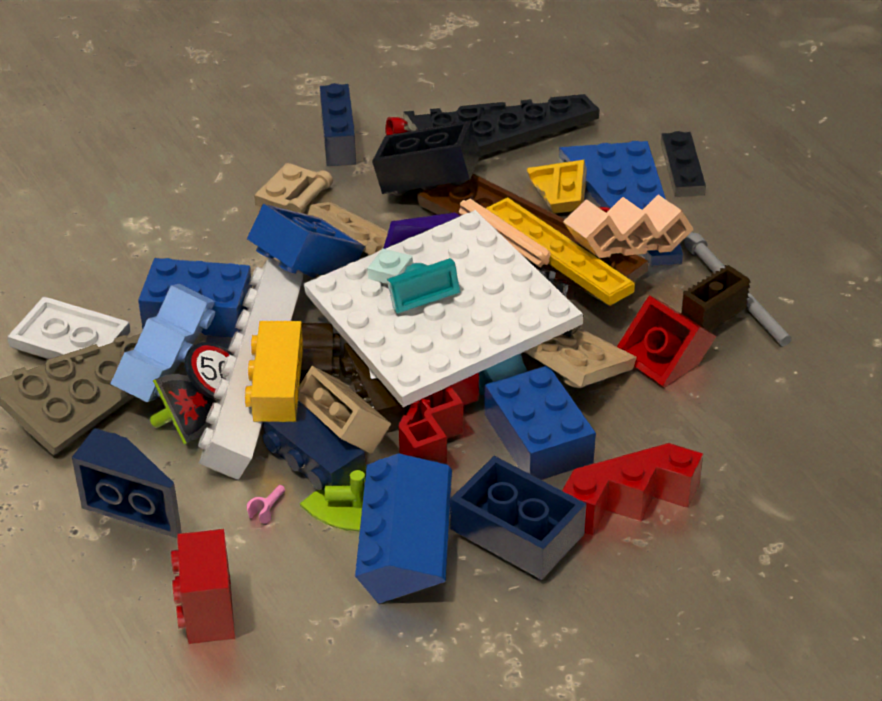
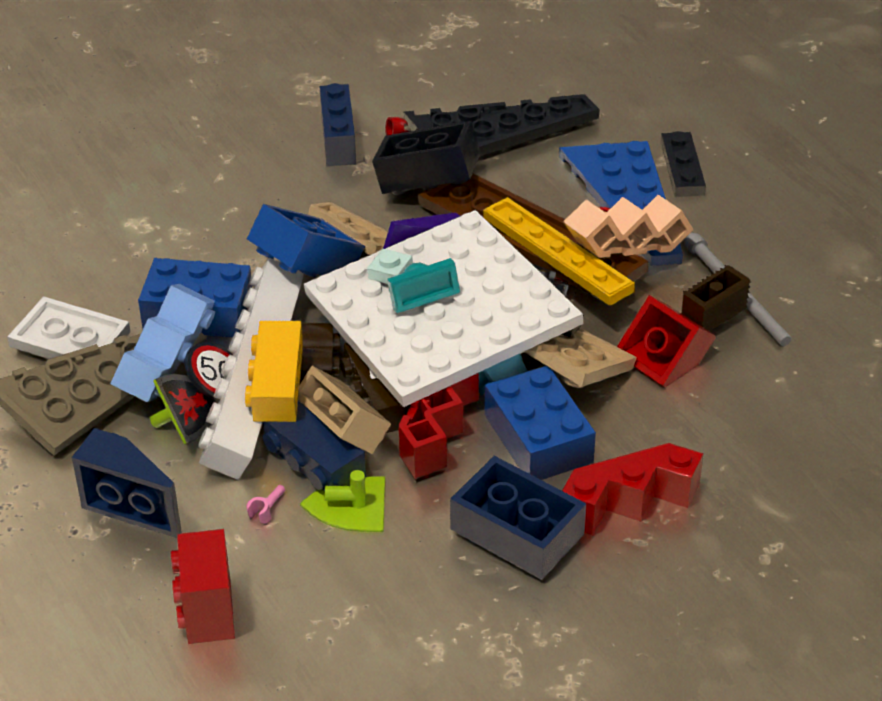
(289, 184): tan plate -> none
(403, 526): blue slope -> none
(523, 244): light nougat axle -> none
(560, 184): yellow wing -> none

